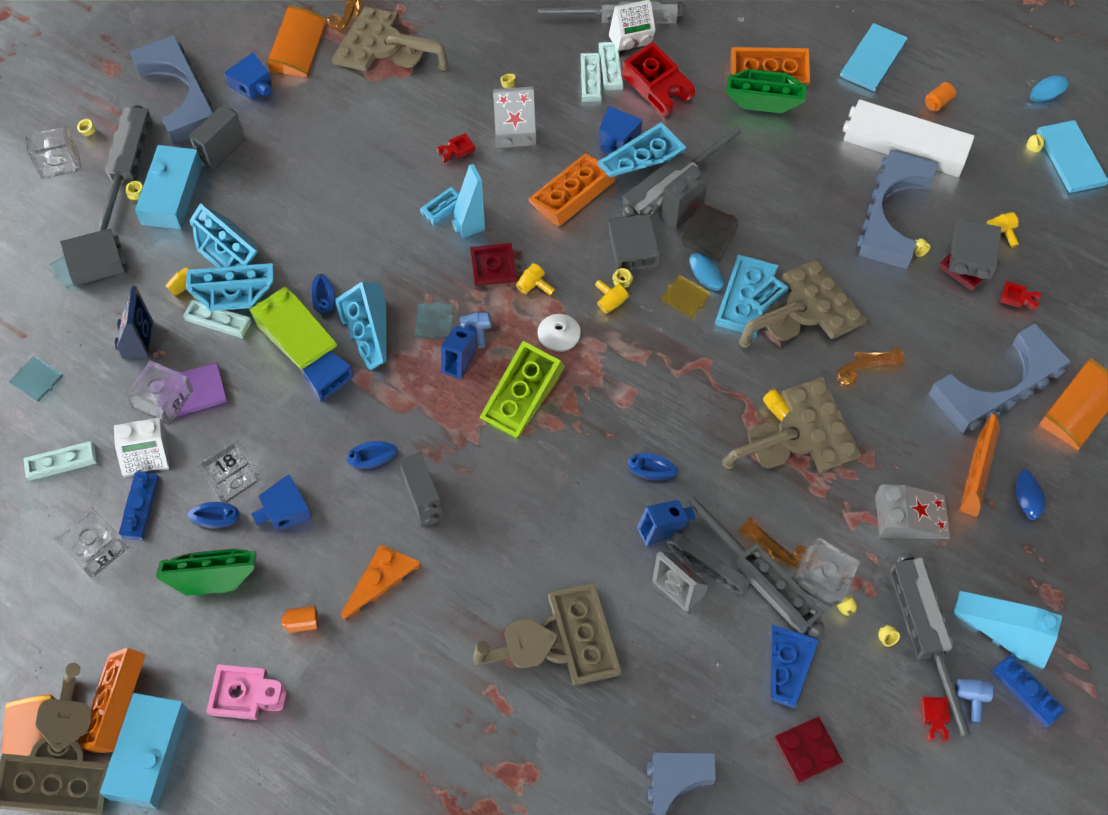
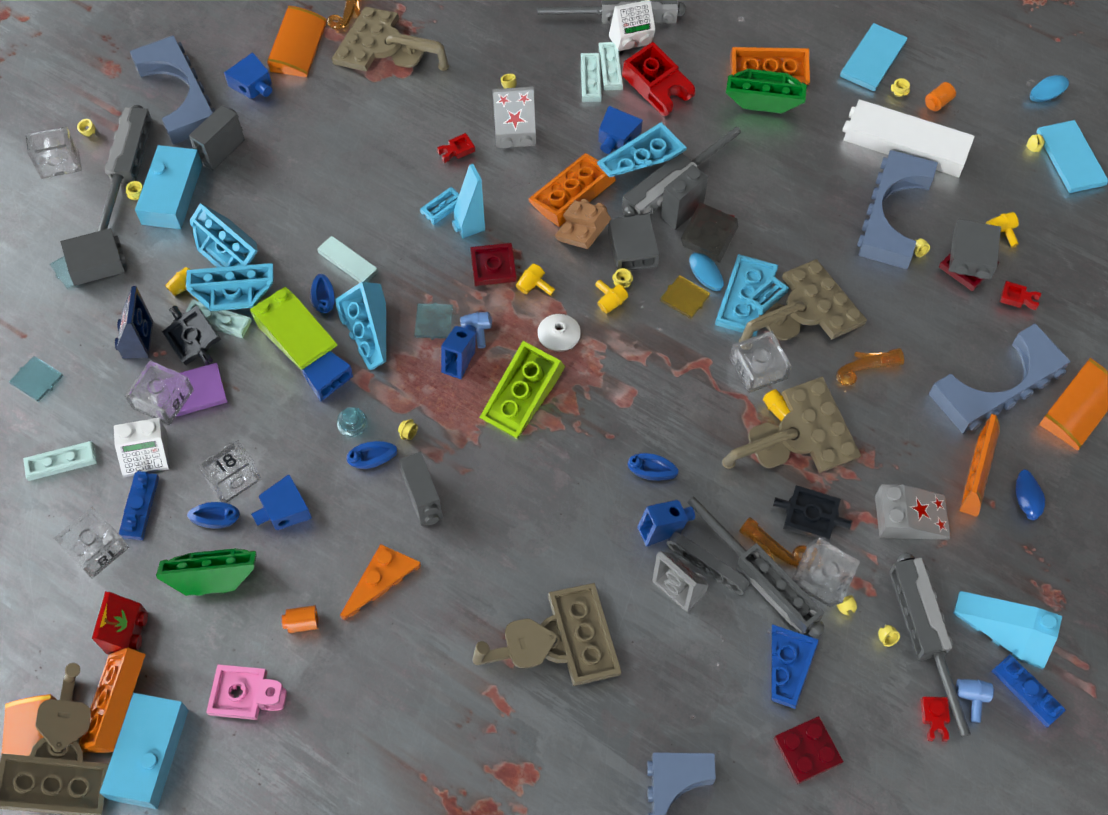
(119, 623): none -> red slope
(191, 335): none -> black plate
(347, 260): none -> light aqua tile
(352, 422): none -> clear light blue brick
(408, 429): none -> light yellow plate
(583, 223): none -> medium nougat plate
(760, 361): none -> clear brick
(812, 513): none -> black plate
(901, 87): none -> light yellow plate

